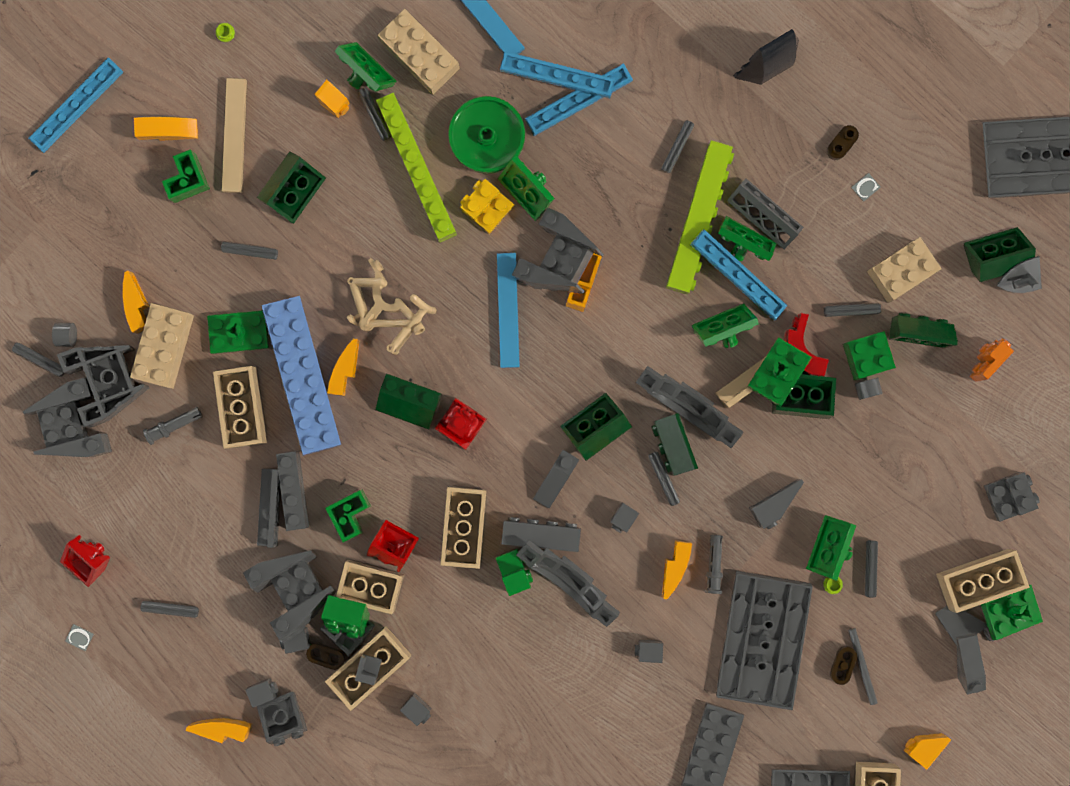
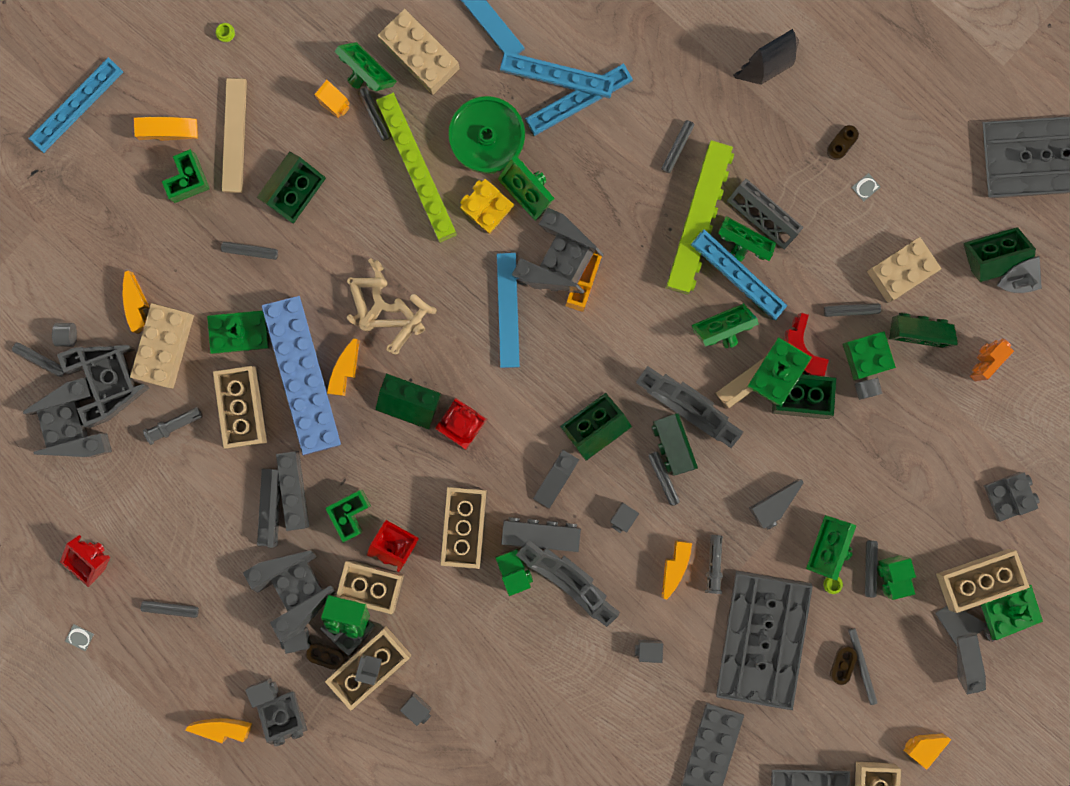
(897, 576): none -> green brick

